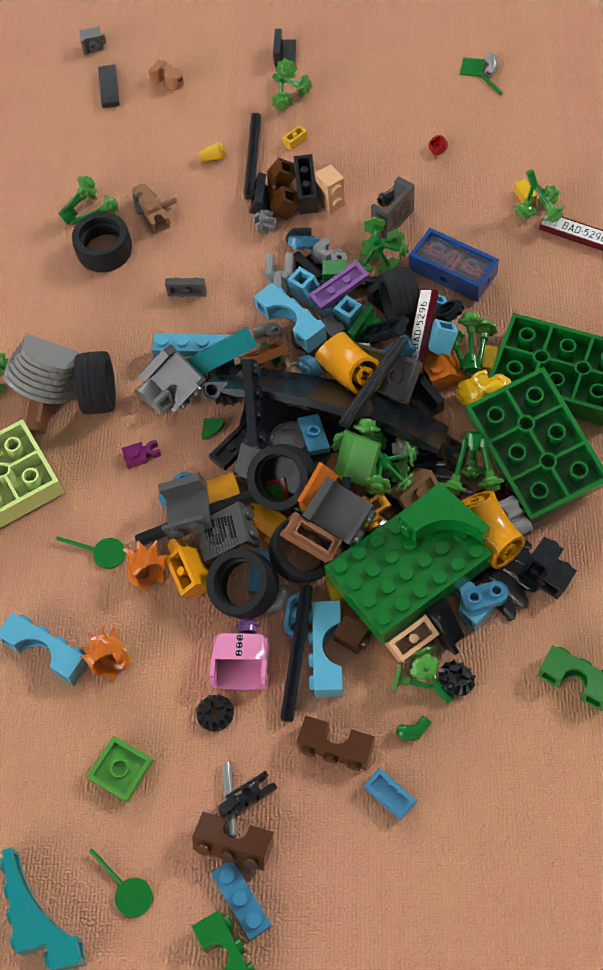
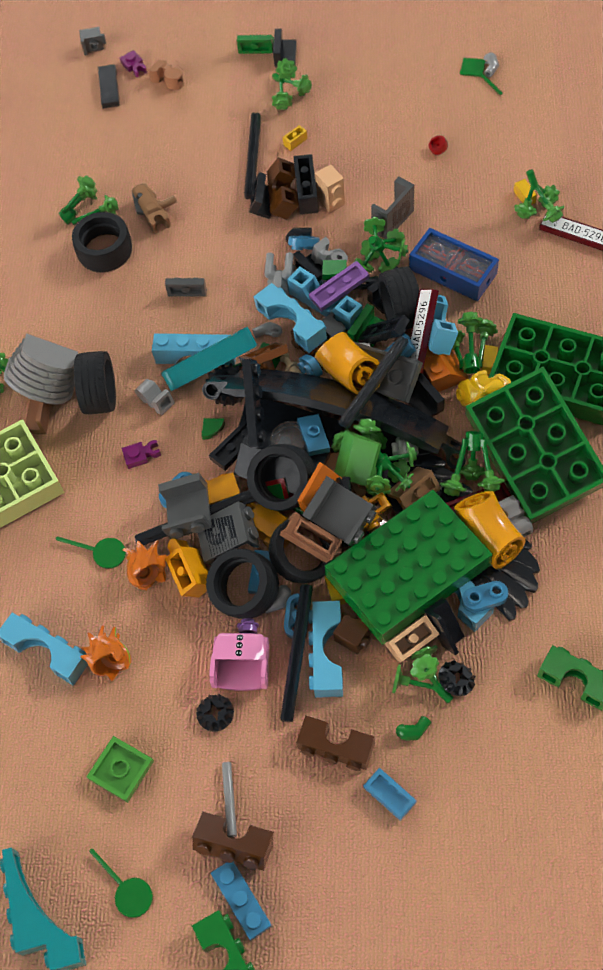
(133, 62): none -> magenta plate
(175, 374): panel -> none
(213, 152): yellow cone -> none
(245, 795): black hinge -> none
(255, 44): none -> green panel
(264, 221): light grey gear -> none
(385, 198): black pin -> none
(441, 511): green arch -> none
(449, 310): black gear -> none
(547, 570): black brick -> none

